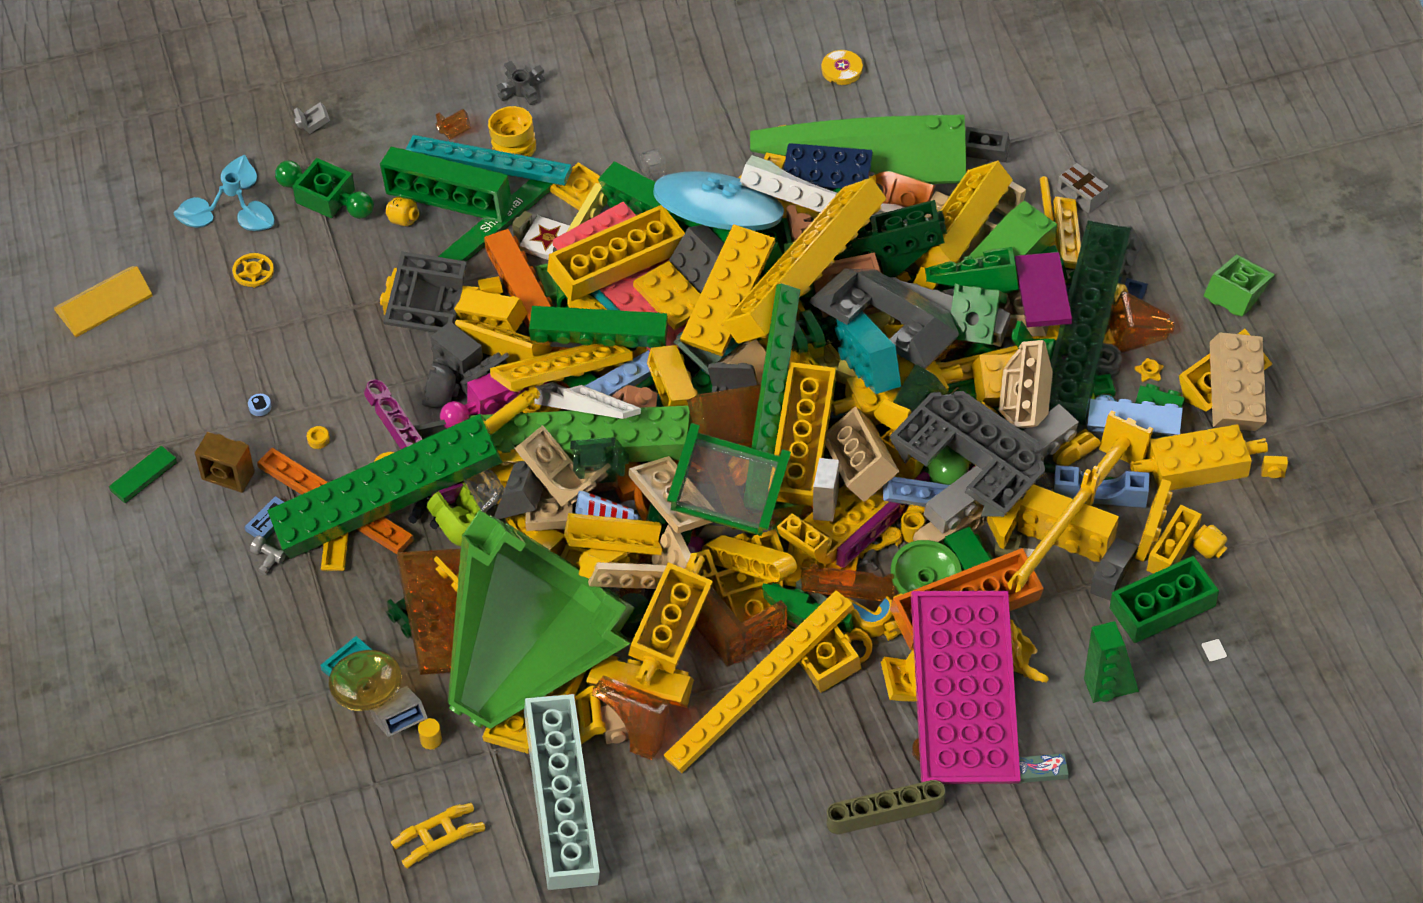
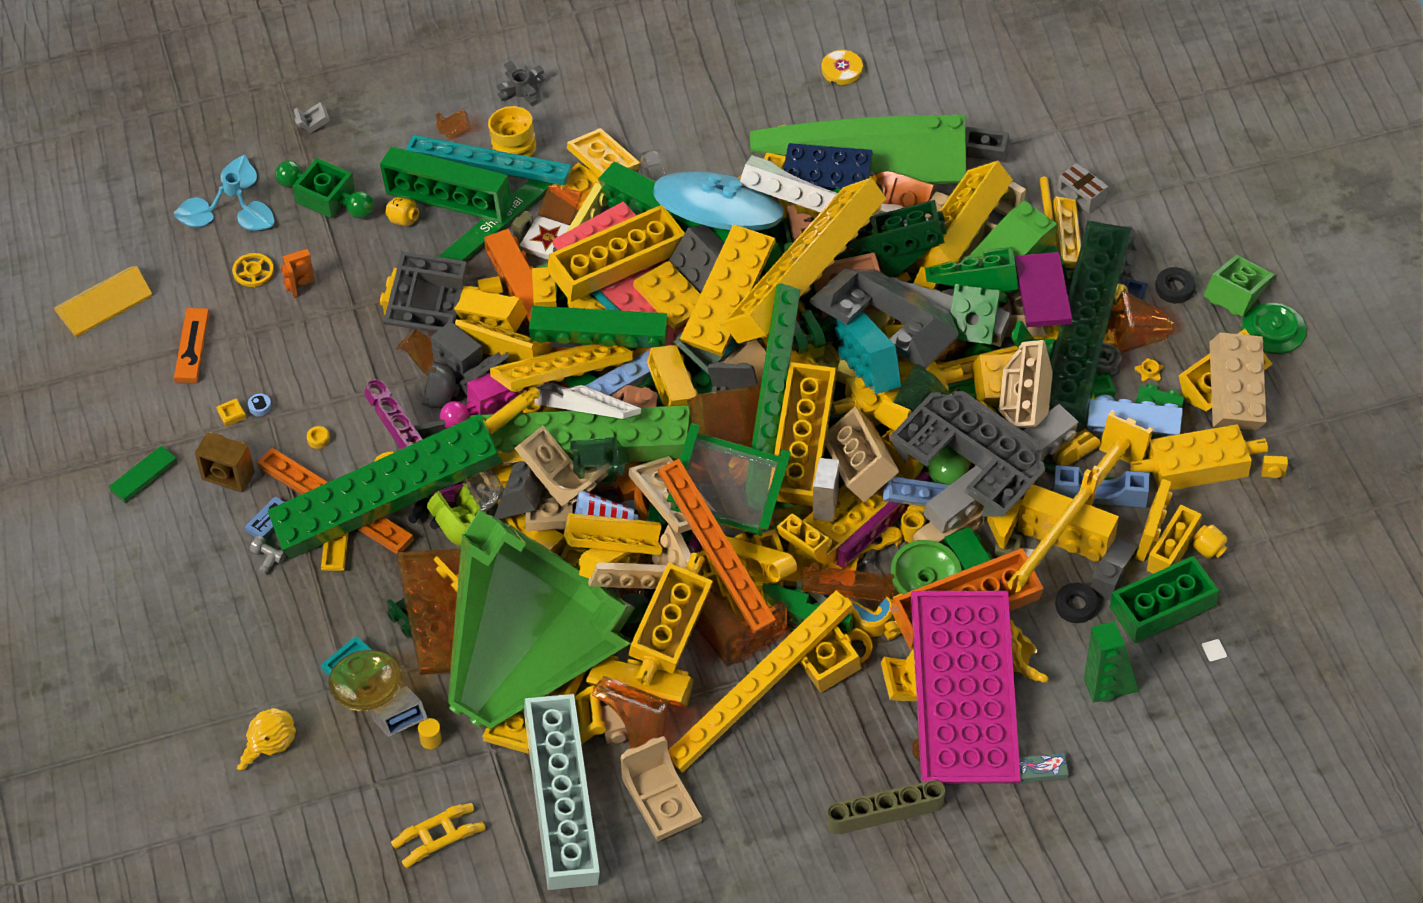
(191, 345): none -> orange tile
(231, 412): none -> yellow tile
(267, 734): none -> yellow hair
(297, 270): none -> orange bracket
(419, 349): none -> clear orange piece
(543, 288): none -> yellow brick
(560, 204): none -> clear orange piece
(599, 151): none -> yellow plate
(658, 789): none -> tan bracket
(716, 546): none -> orange plate
(1076, 615): none -> black tyre
(1177, 274): none -> black tyre
(1278, 325): none -> green piece

